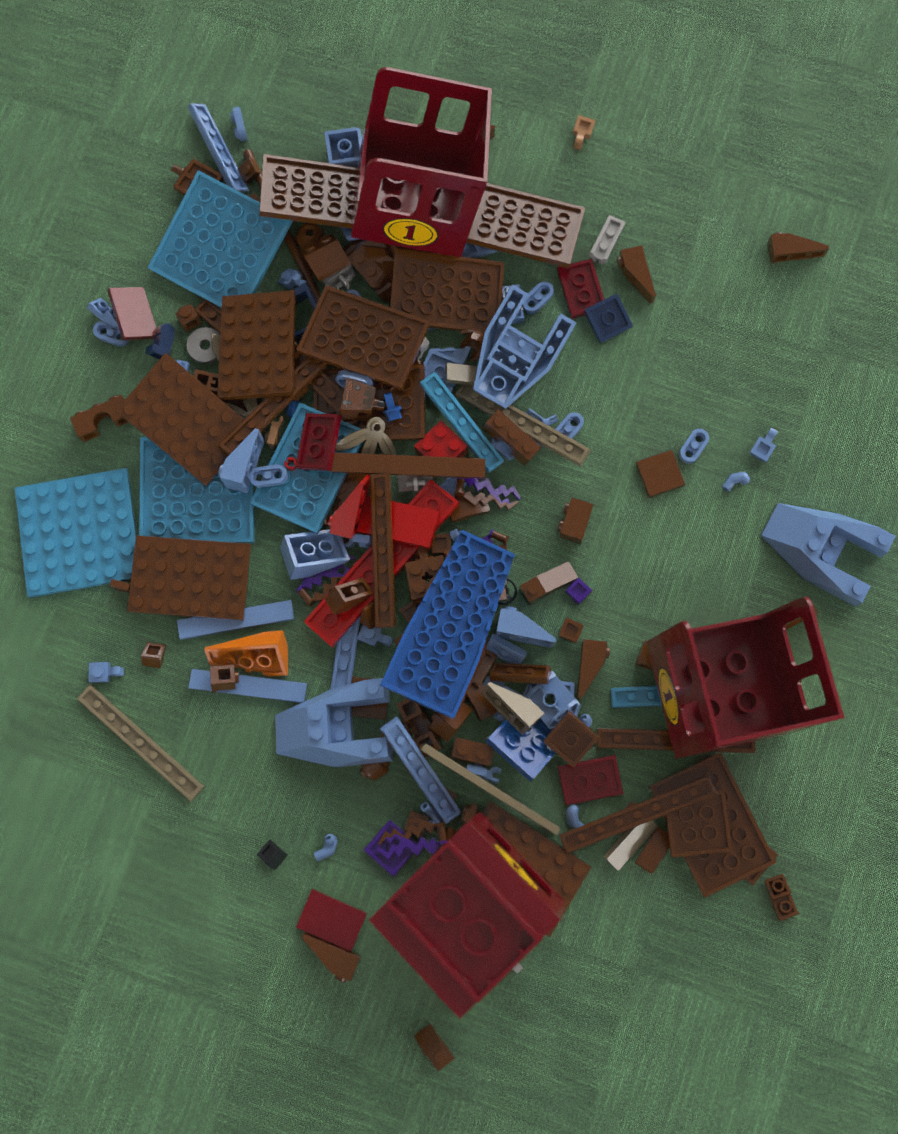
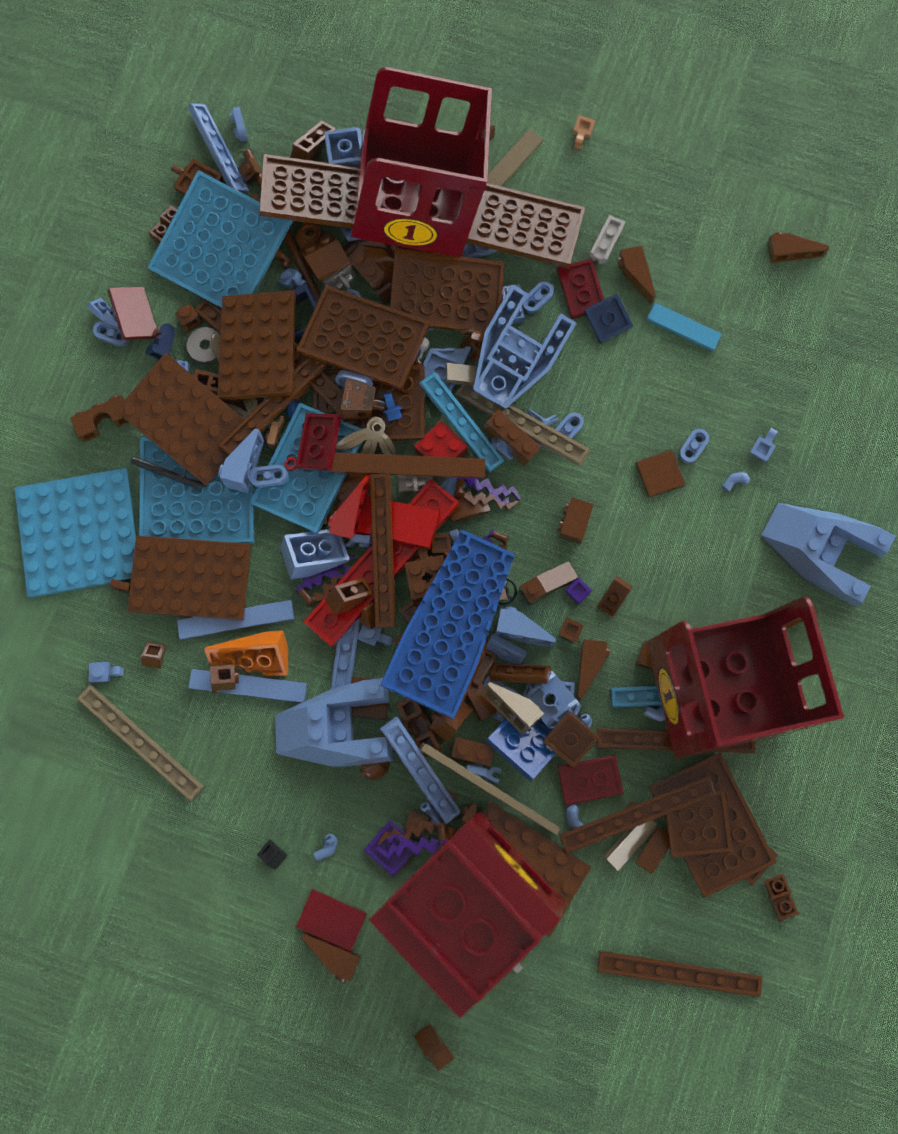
(159, 230): none -> reddish brown slope
(167, 473): none -> black bar
(284, 259): none -> reddish brown arm
(311, 143): none -> reddish brown slope
(514, 159): none -> dark tan tile
(614, 596): none -> reddish brown slope
(654, 714): none -> medium blue arm
(679, 973): none -> reddish brown tile
(684, 327): none -> dark azure tile

